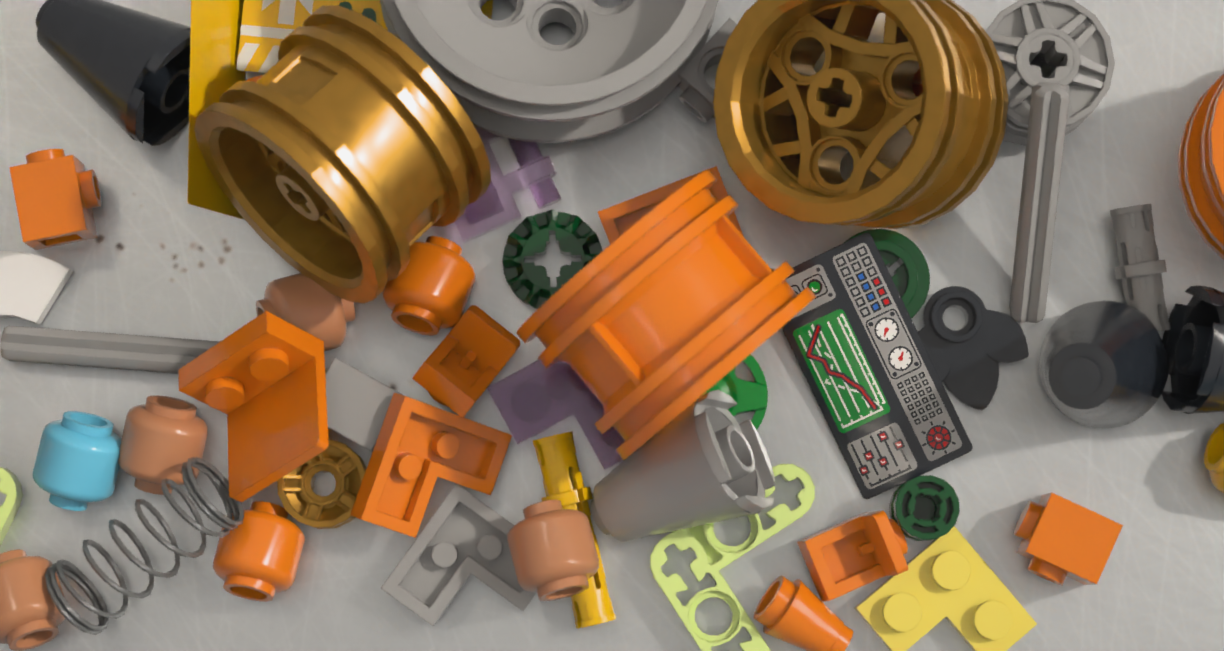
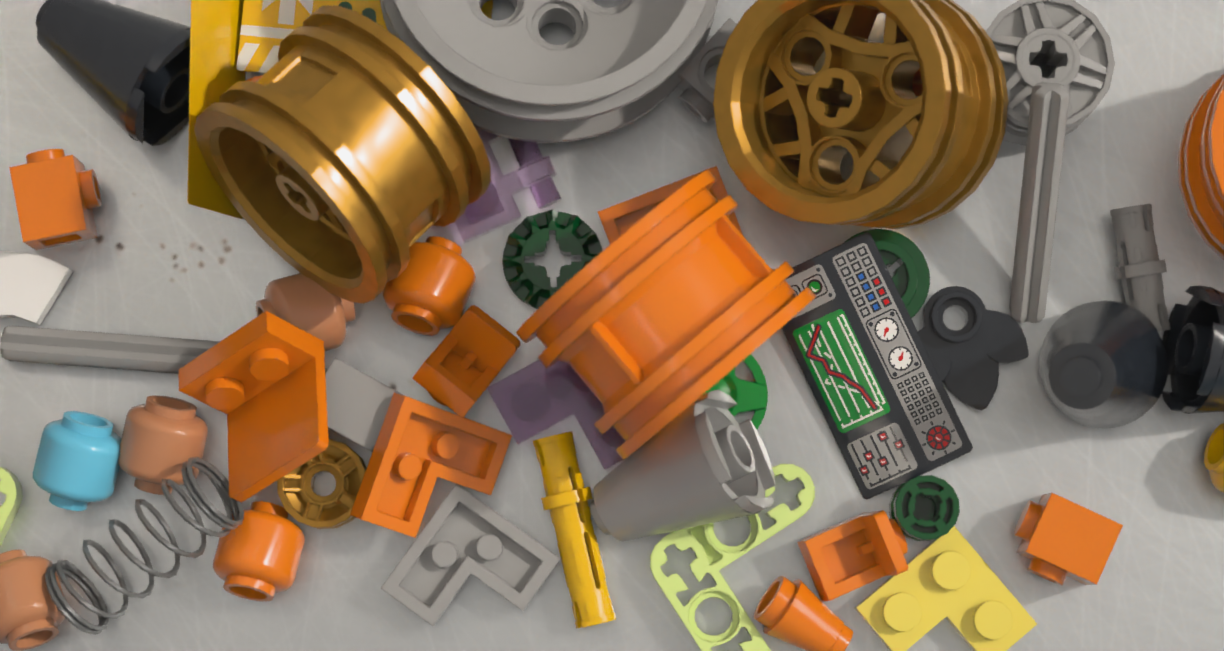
(553, 551): nougat head -> none

